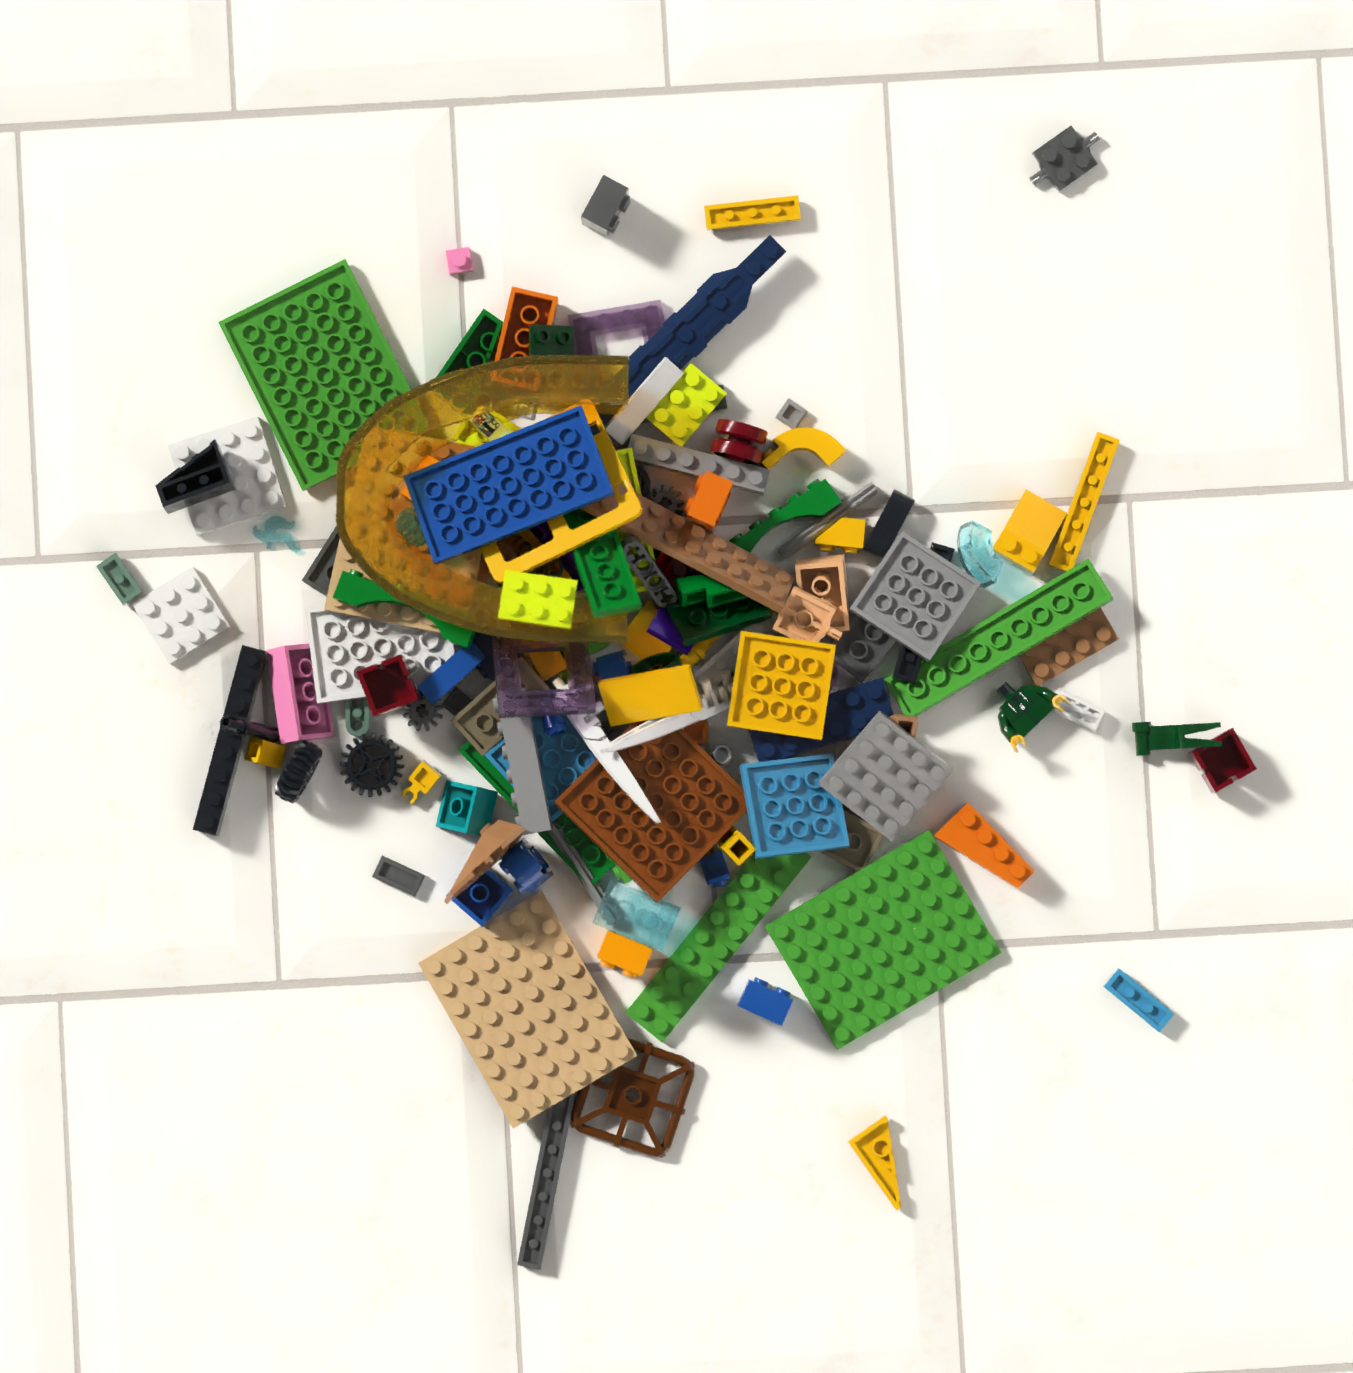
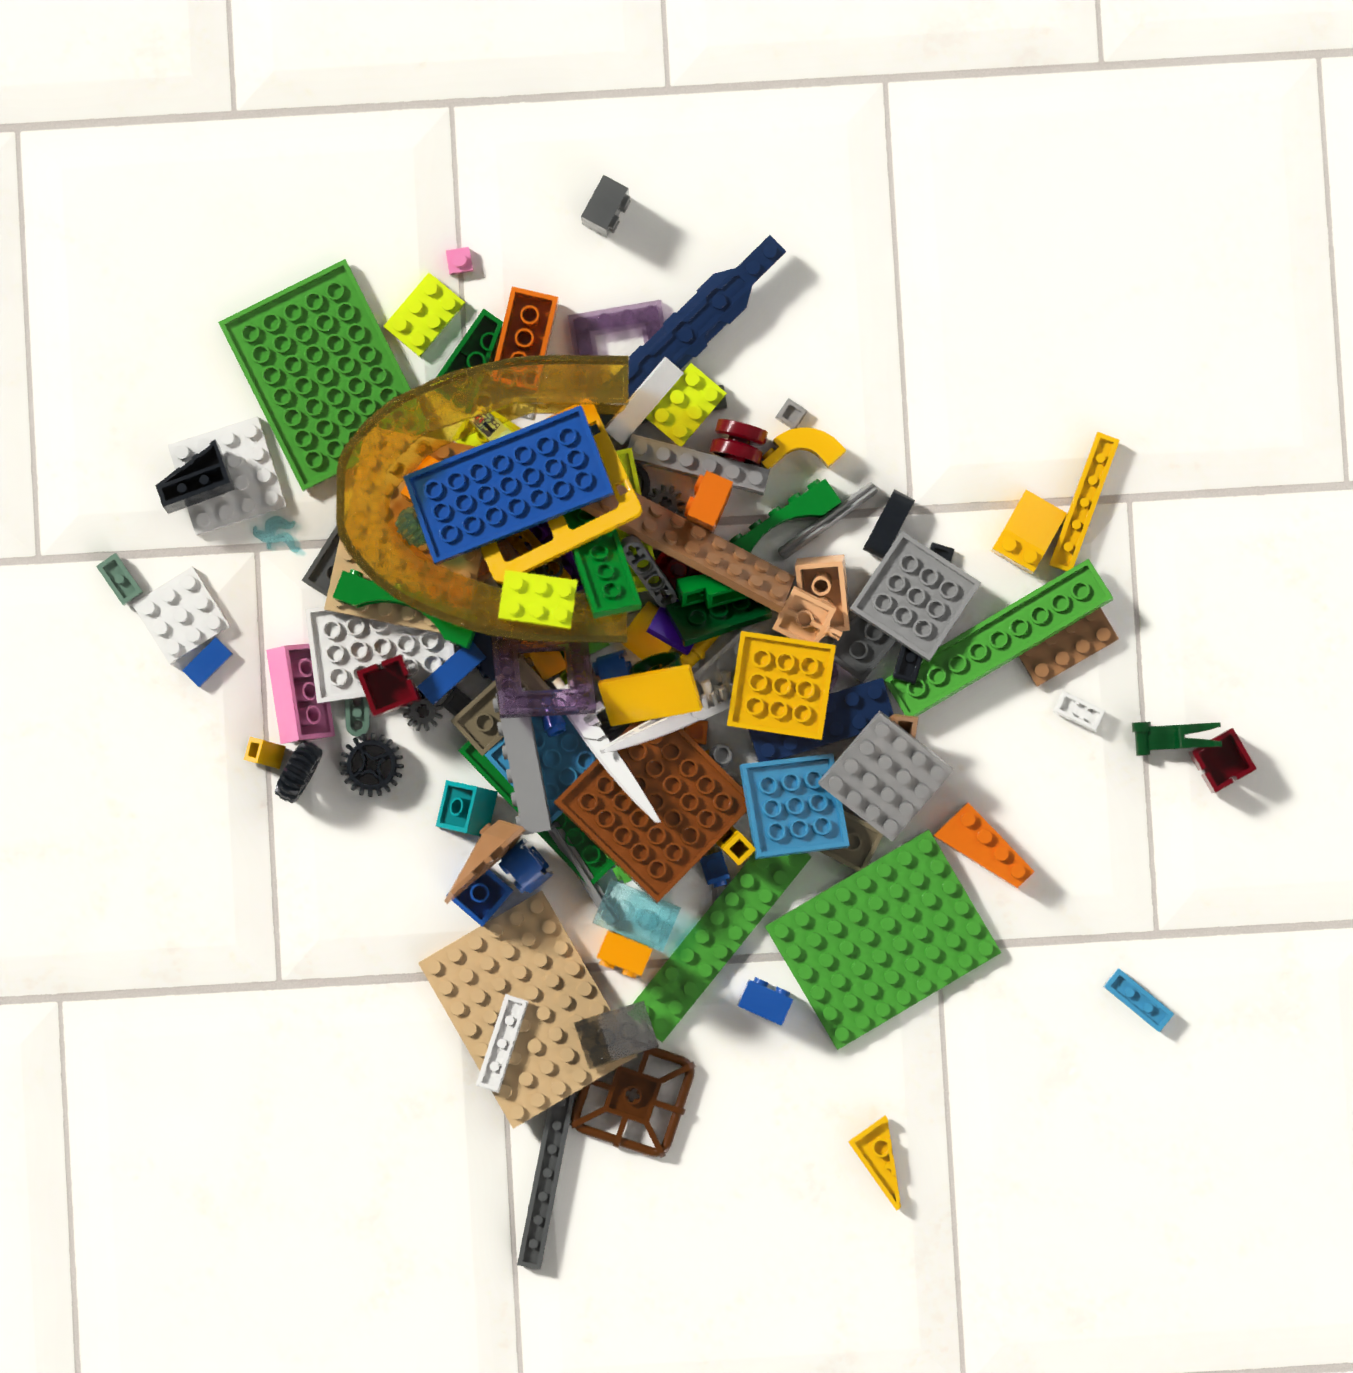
(207, 662): none -> blue tile
(228, 744): black brick -> none
(243, 727): black pin -> none
(398, 876): dark grey tile -> none
(423, 780): yellow plate -> none
(424, 314): none -> neon yellow plate
(502, 1043): none -> white tile
(551, 340): dark green bracket -> none
(616, 1035): none -> clear smoke slope
(752, 212): yellow plate -> none
(844, 534): yellow slope -> none
(977, 553): clear light blue brick -> none
(1024, 710): torso -> none
(1064, 158): dark grey plate -> none

